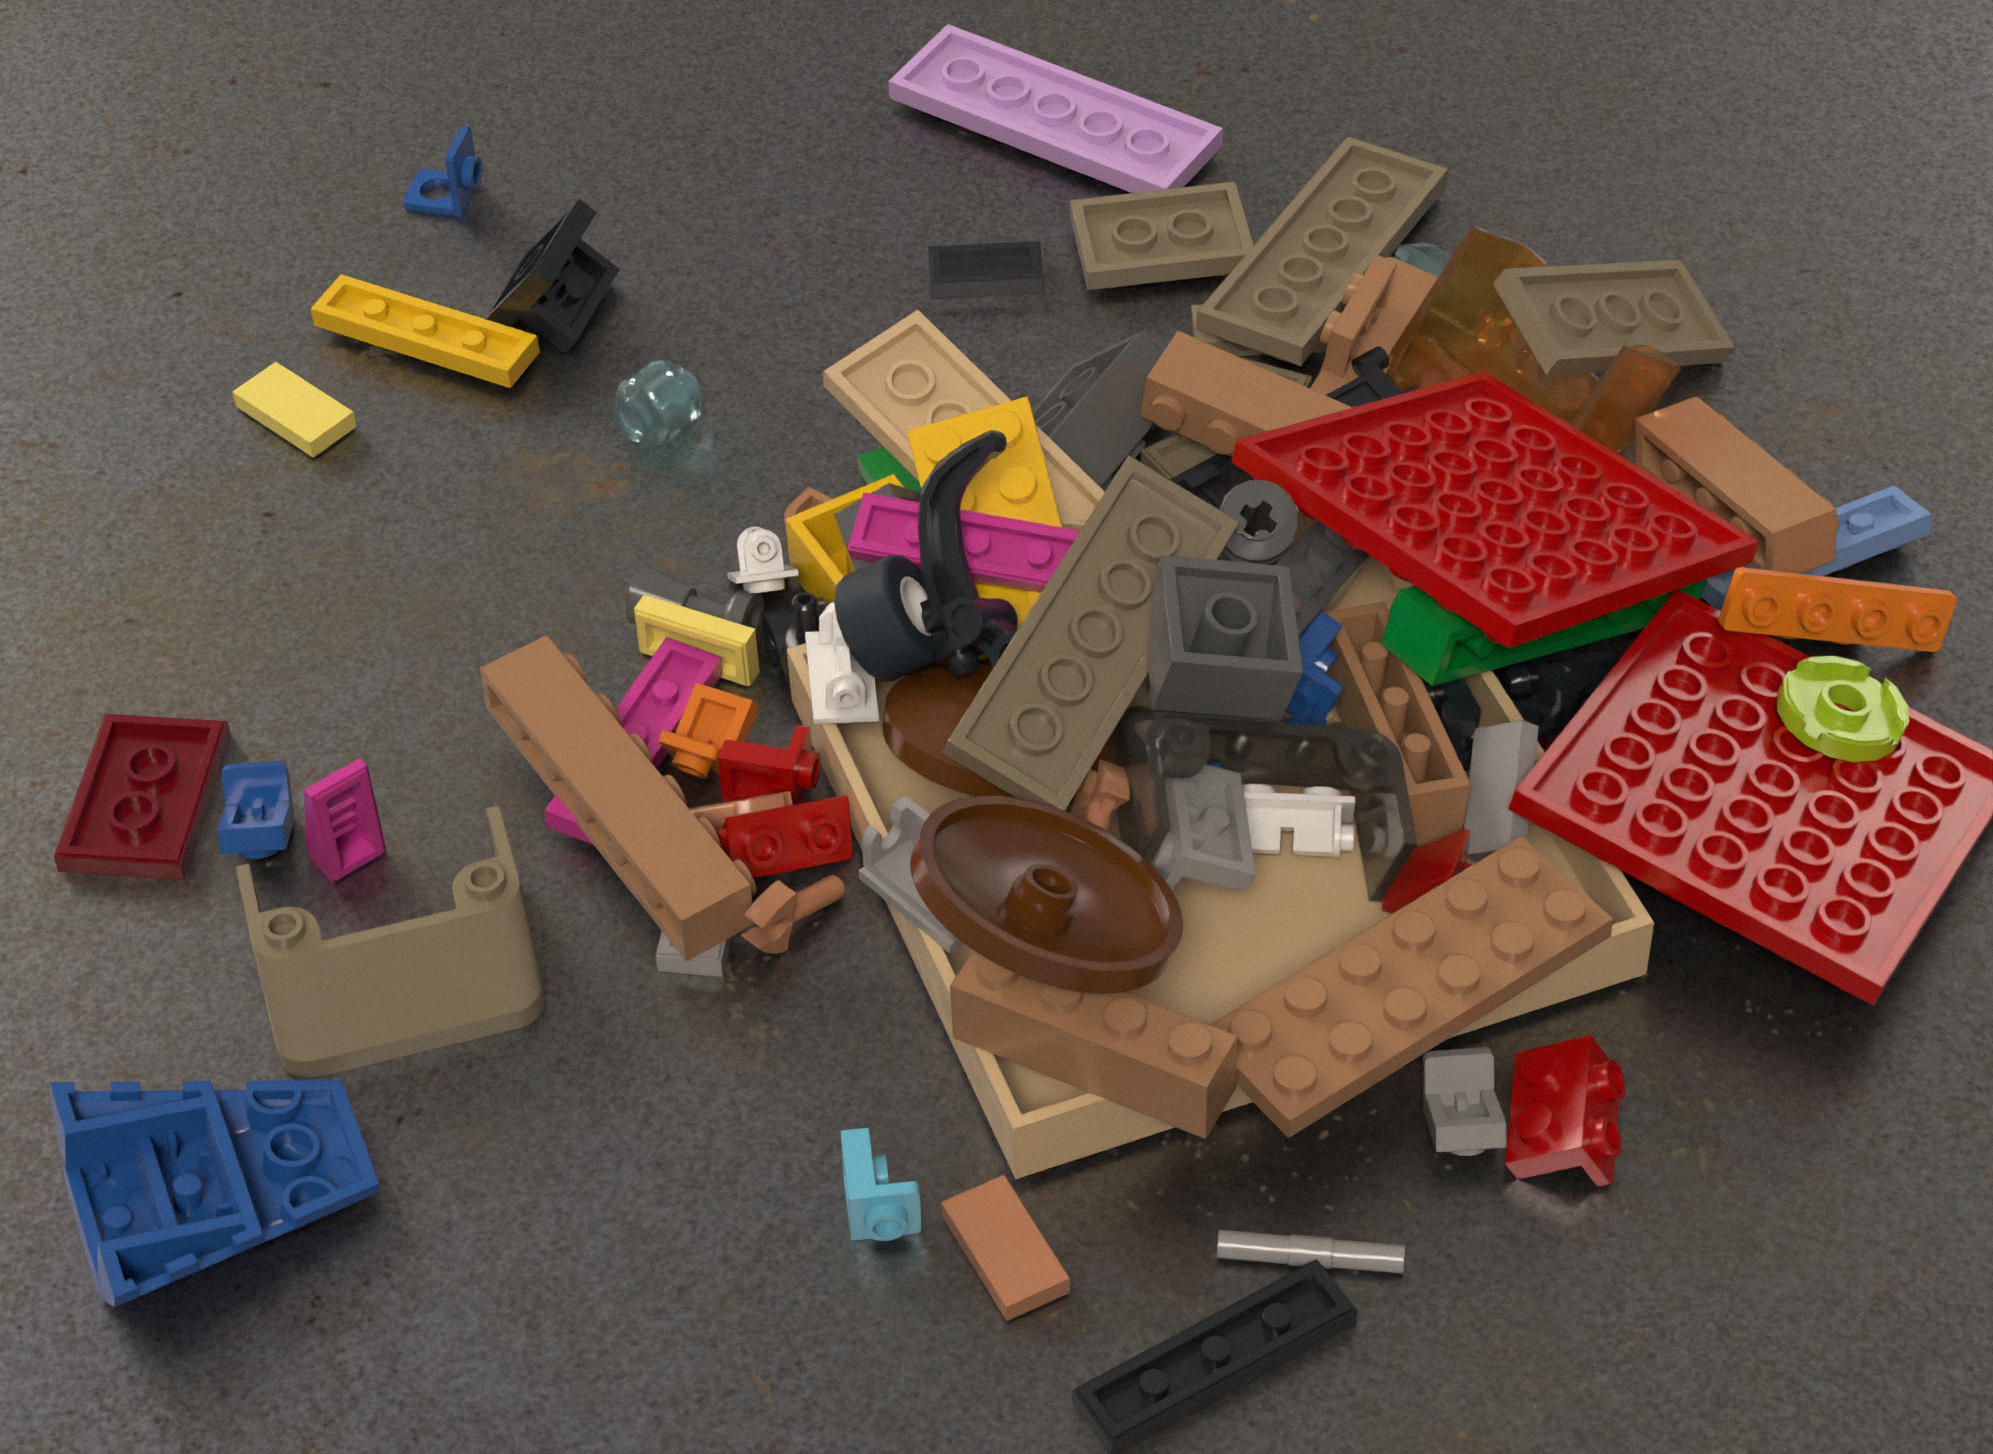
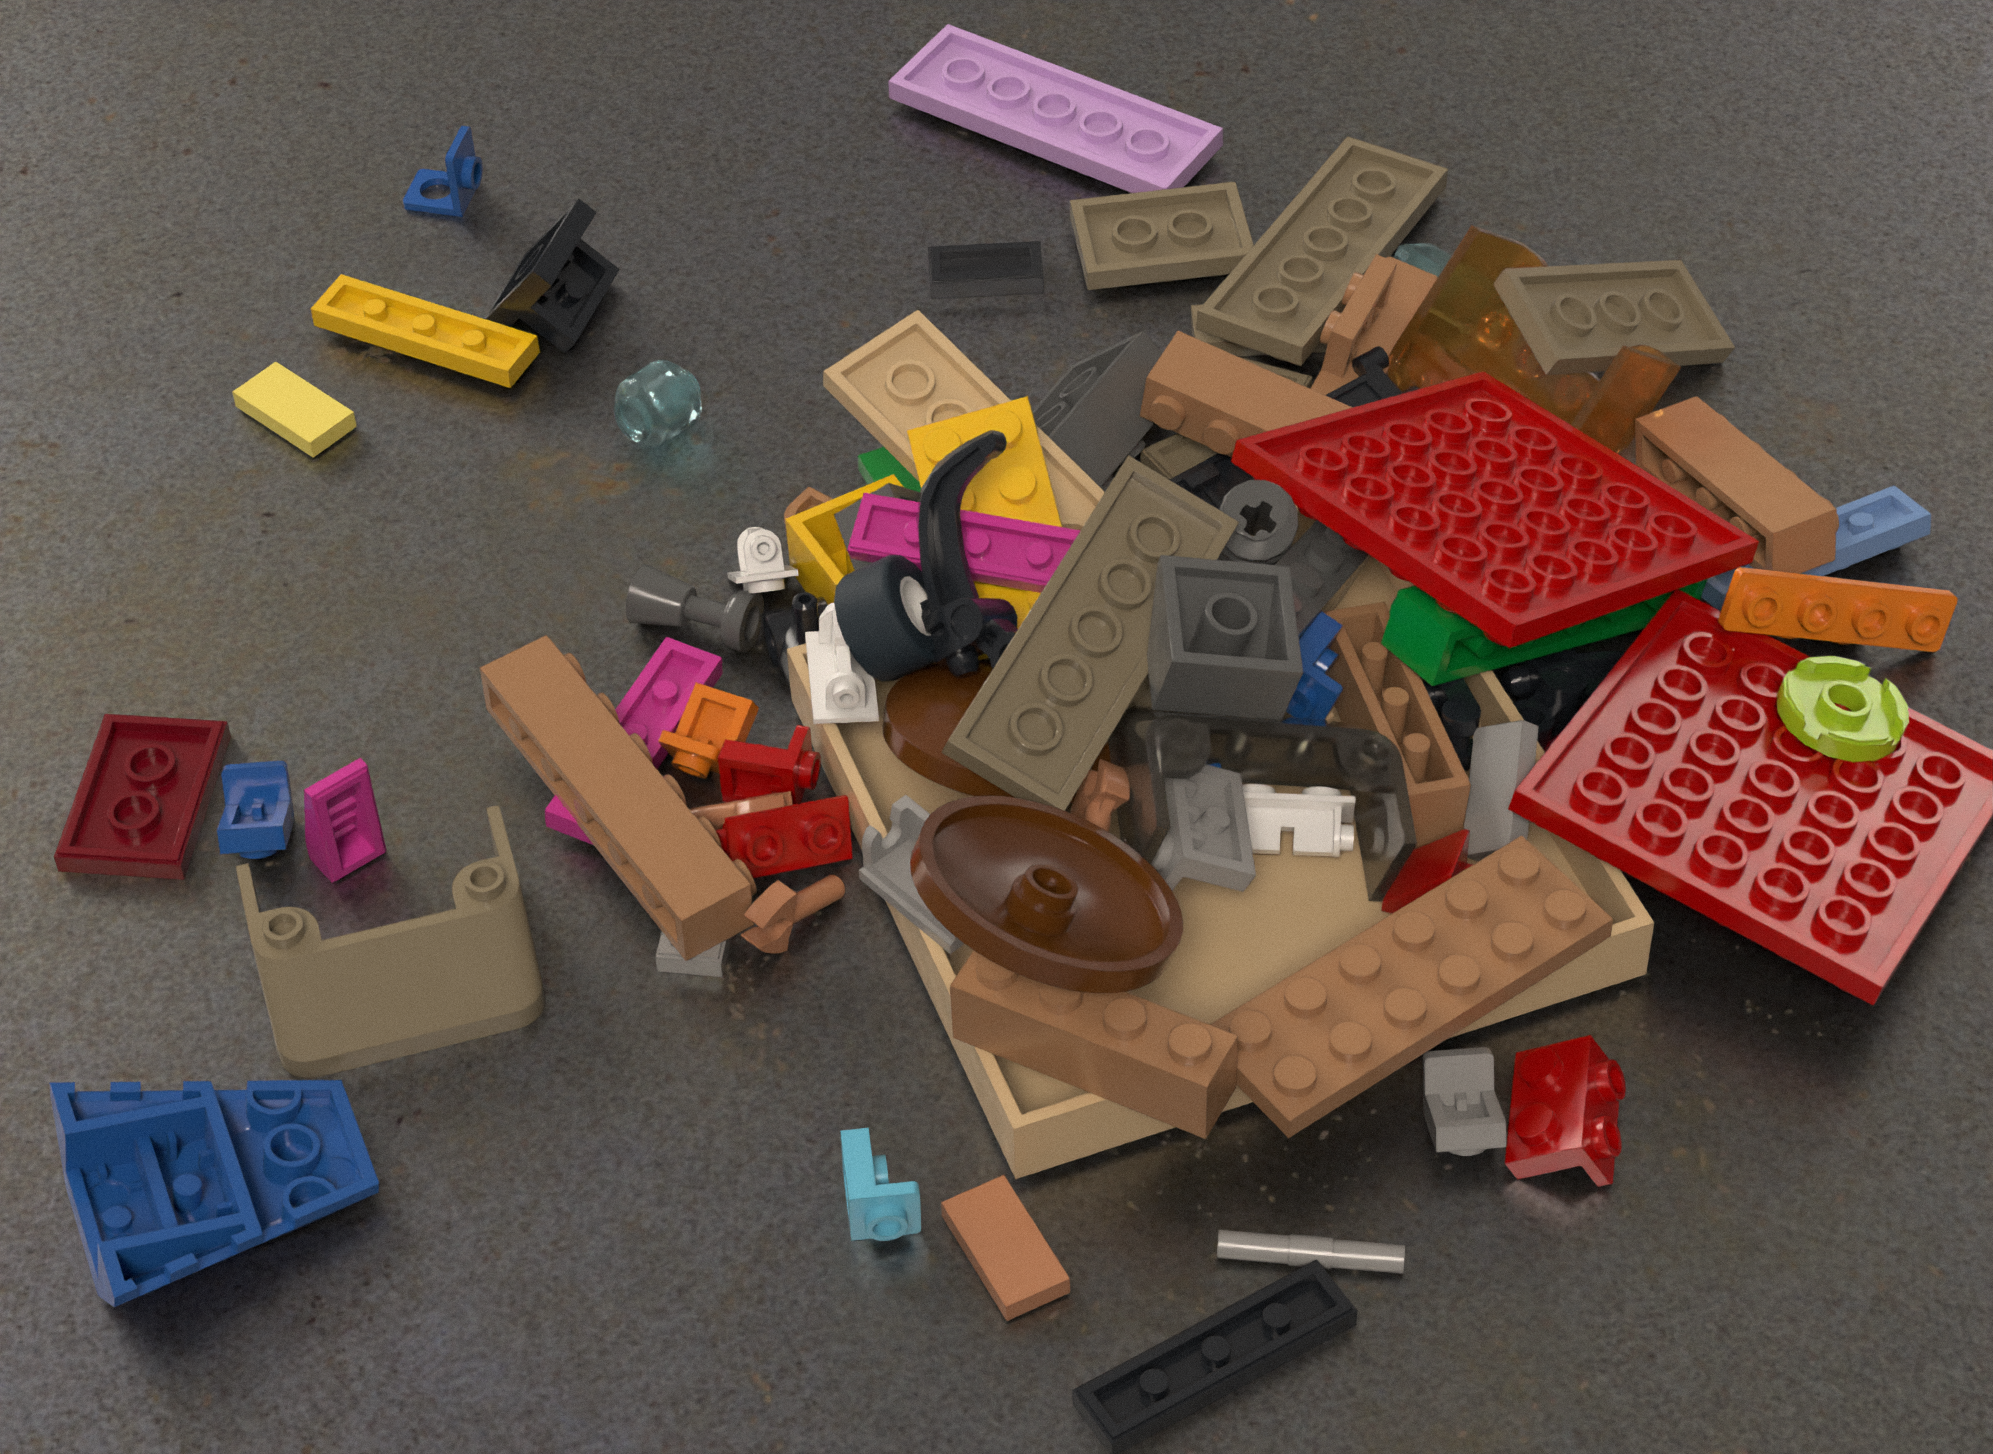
(727, 639): light yellow tile -> none

